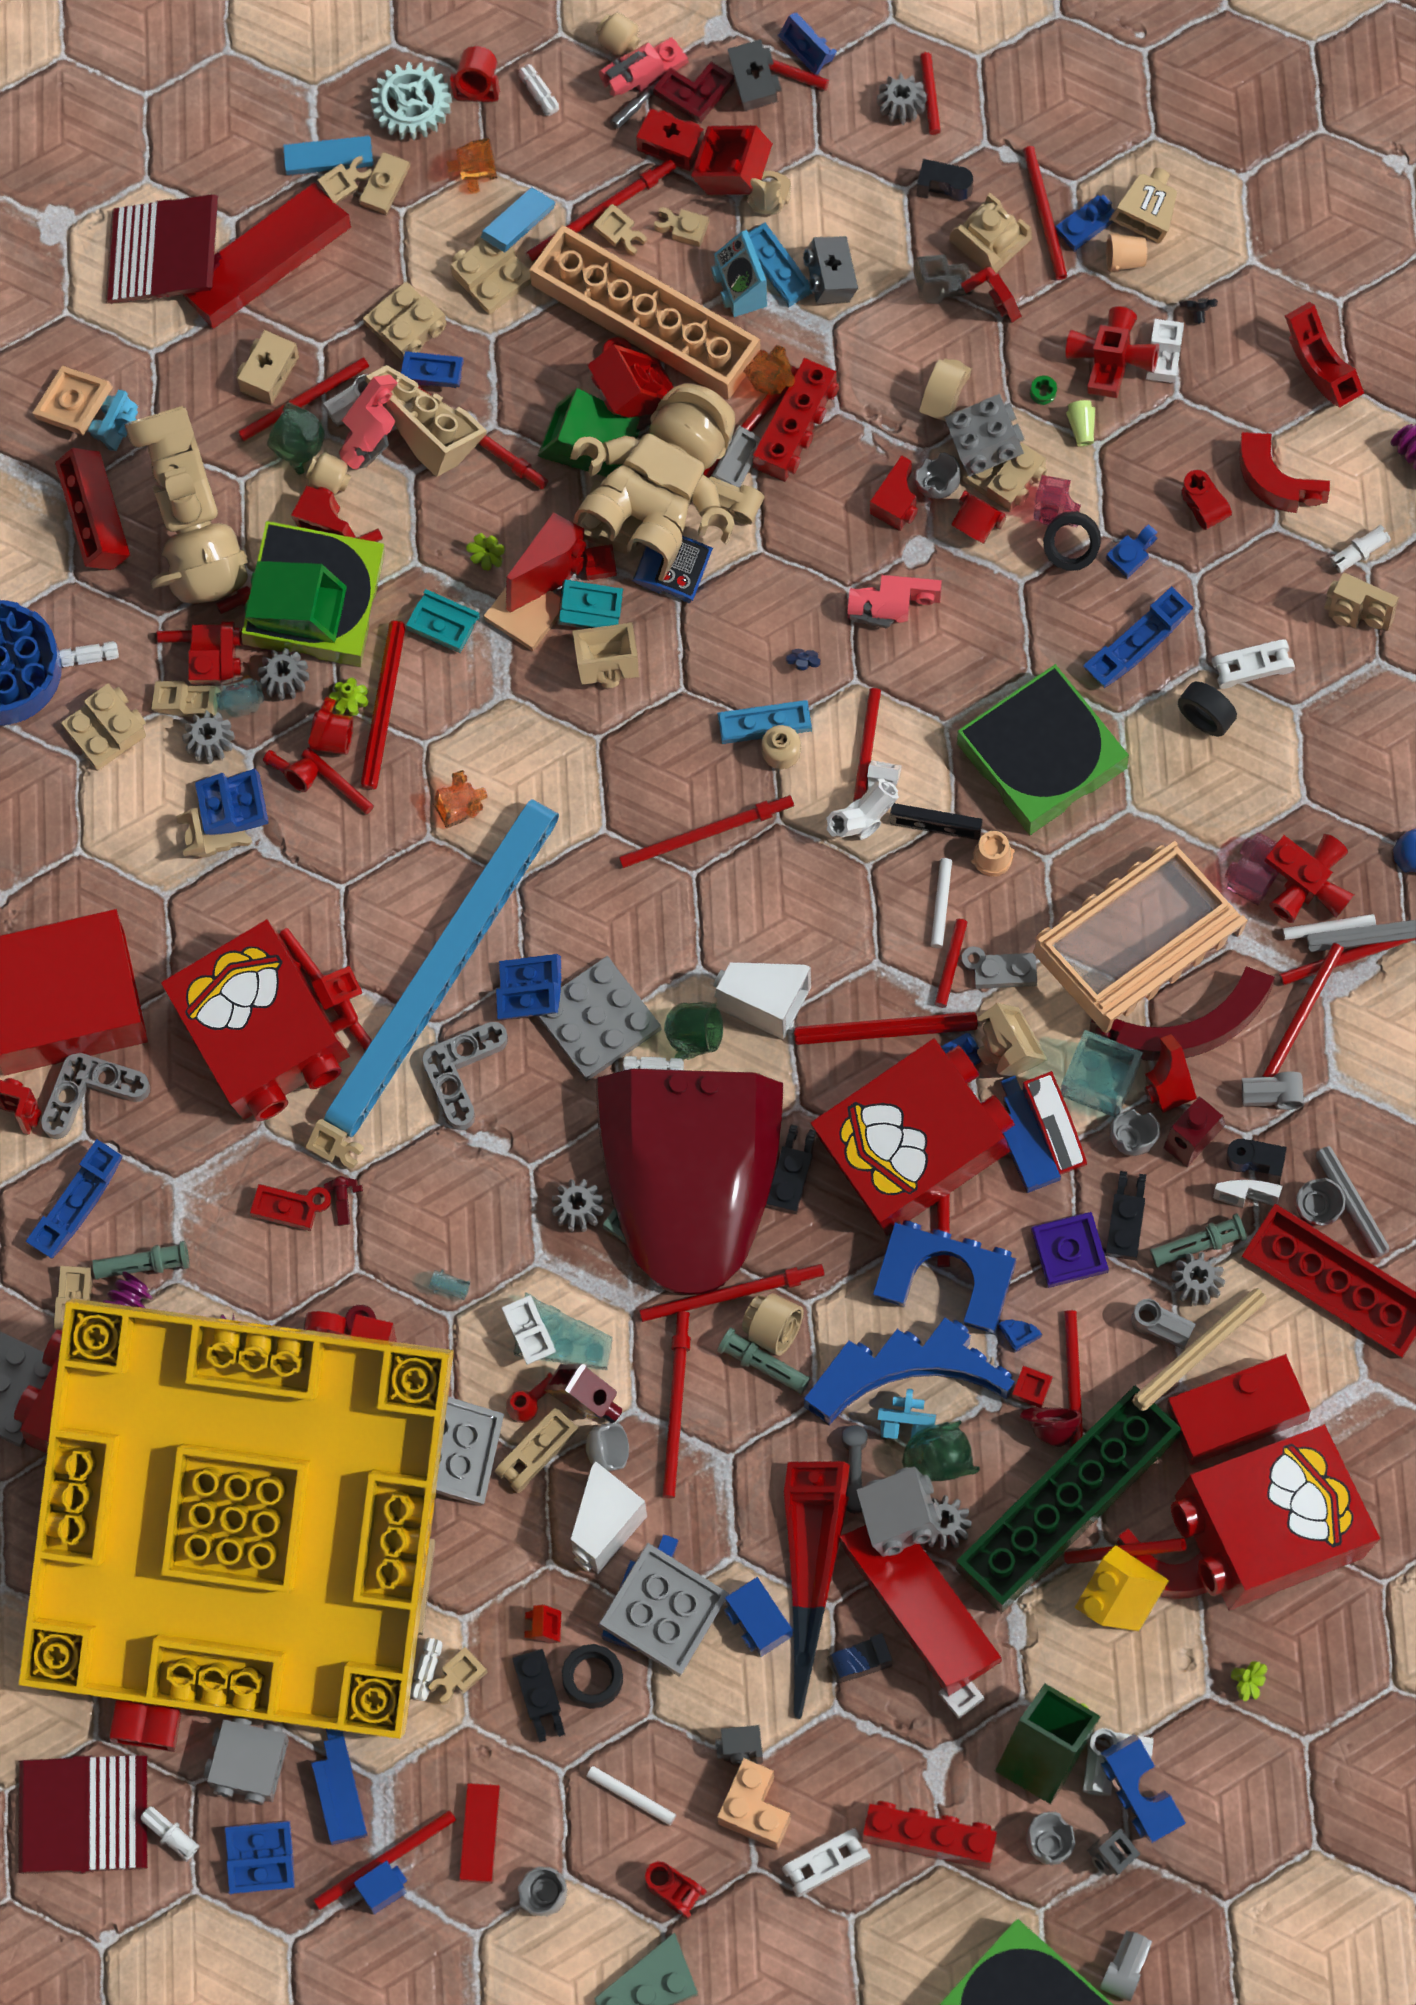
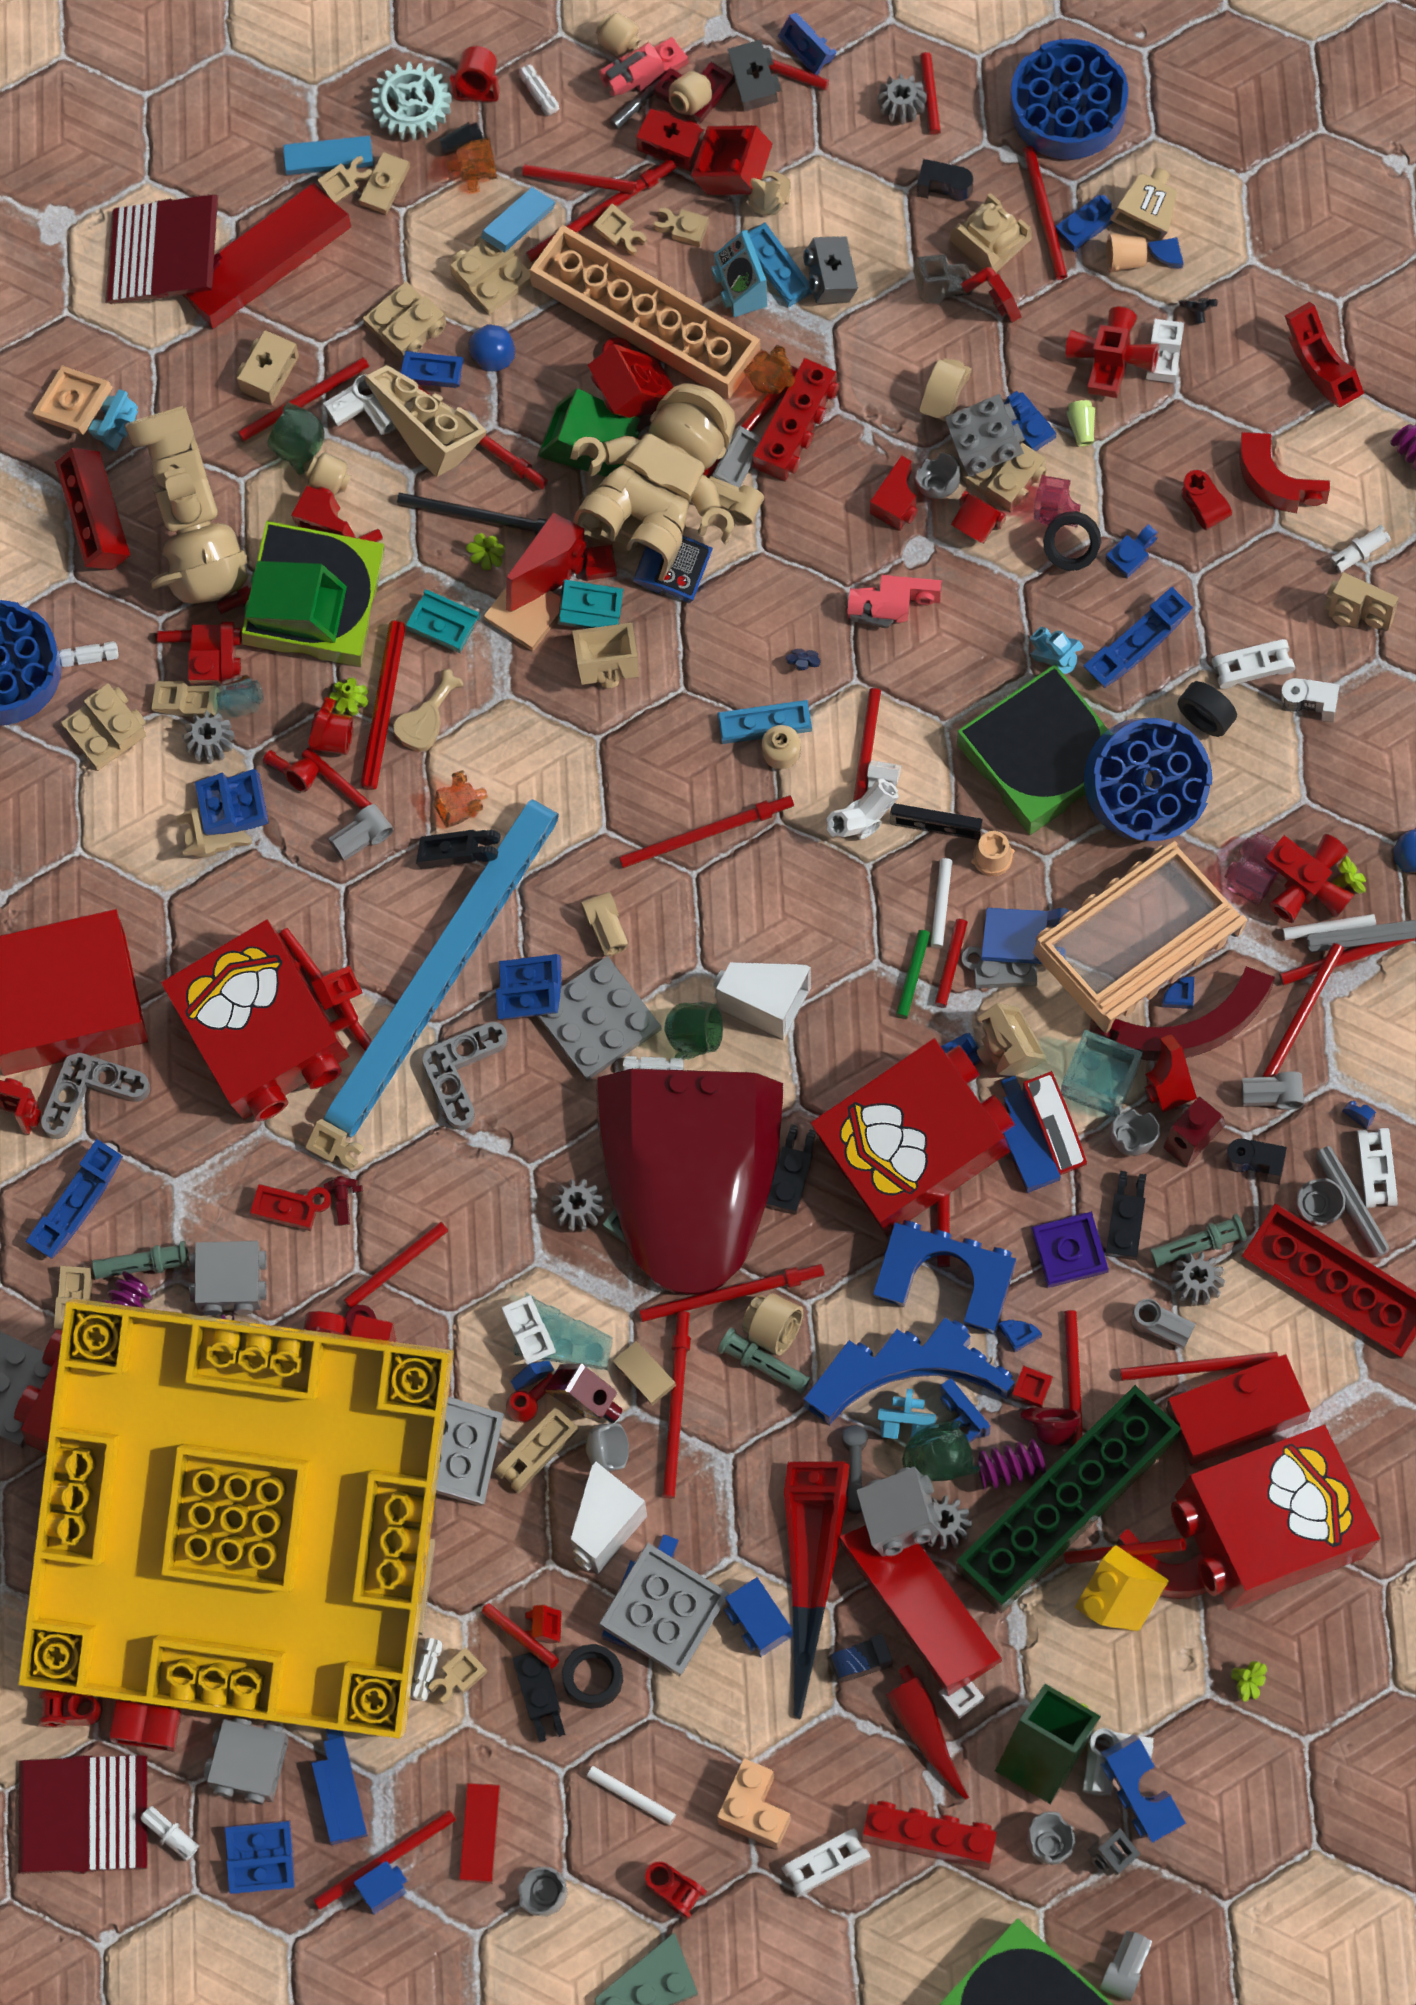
(61, 1709): none -> red piece
(228, 1277): none -> light grey brick
(284, 684): light grey gear -> none
(367, 828): none -> light grey piece
(368, 424): coral plate -> none
(396, 1265): none -> red piece
(421, 727): none -> tan piece
(449, 1284): clear light blue pin -> none
(457, 848): none -> black hinge
(460, 137): none -> black cone
(471, 512): none -> black bar
(492, 347): none -> blue hair
(520, 1635): none -> red bar
(531, 1374): none -> blue tile
(579, 178): none -> red piece
(603, 917): none -> tan piece
(644, 1373): none -> tan slope
(690, 93): none -> tan head
(740, 1744): dark grey brick -> none
(885, 1028): red axle -> none
(913, 974): none -> green bar
(920, 1720): none -> red piece
(956, 1400): none -> blue plate
(1010, 1463): none -> magenta piece
(1013, 933): none -> blue flag
(1033, 425): none -> blue plate
(1034, 392): green bush -> none
(1055, 649): none -> medium azure hips
(1076, 125): none -> blue brick
(1118, 772): none -> blue brick
(1167, 252): none -> blue tile
(1180, 994): none -> blue tile
(1195, 1366): none -> red piece
(1199, 1349): tan axle -> none
(1236, 1191): white slope -> none
(1311, 696): none -> white leg
(1349, 876): none -> lime plant
(1363, 1116): none -> blue tile
(1377, 1167): none -> white plate

